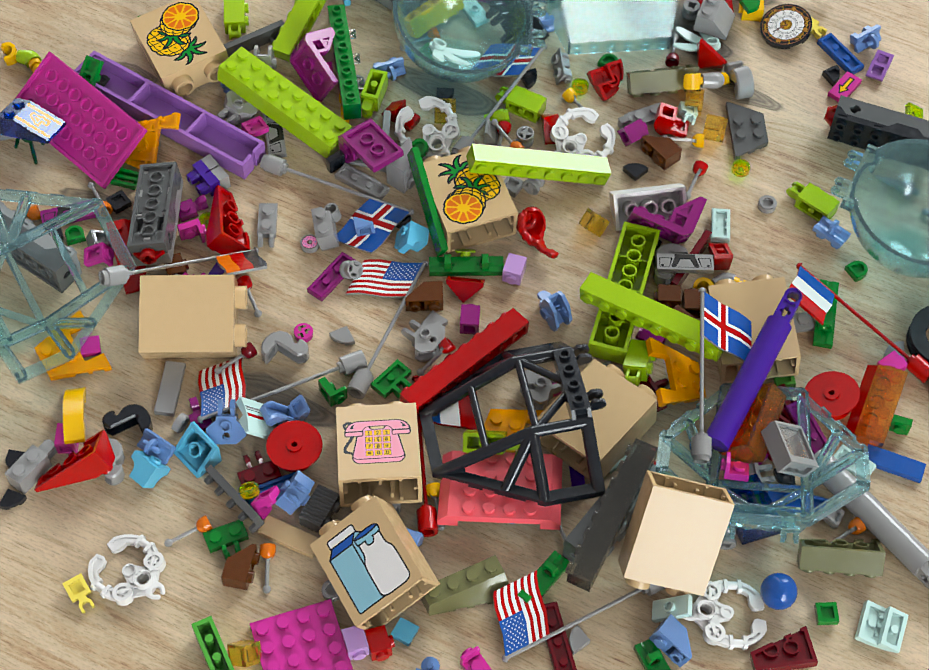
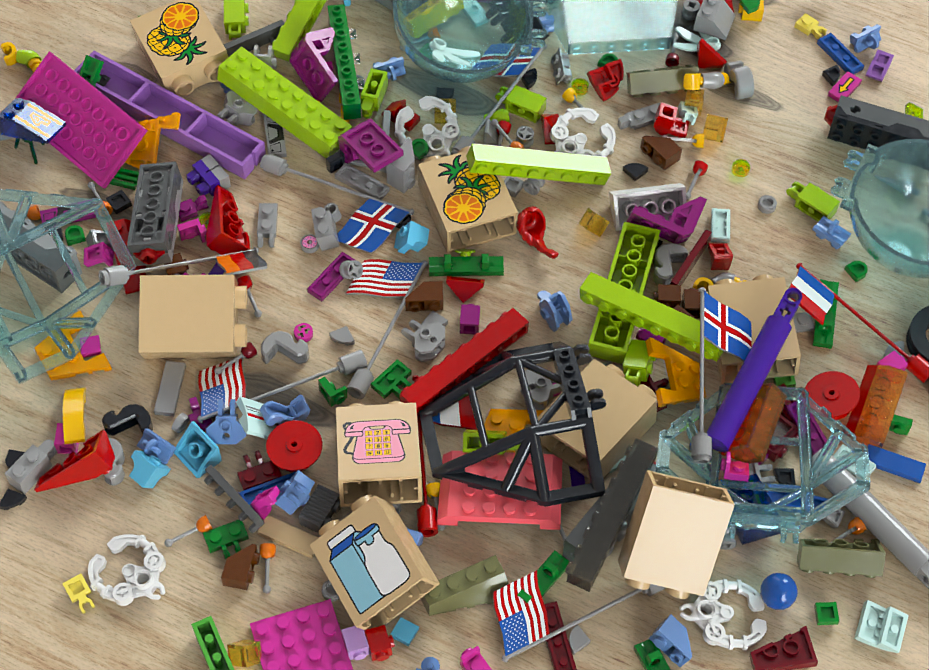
(249, 490): clear neon green tile -> none
(255, 126): dark pink bracket -> none
(363, 226): medium blue slope -> none
(427, 201): green tile -> none
(445, 347): hinge -> none
(514, 269): lavender brick -> none
(633, 132): magenta brick -> none
(678, 606): light aqua plate -> none
(684, 263): light grey tile -> none
(746, 129): dark grey wing -> none
(786, 26): tile -> none
(789, 449): light grey window -> none

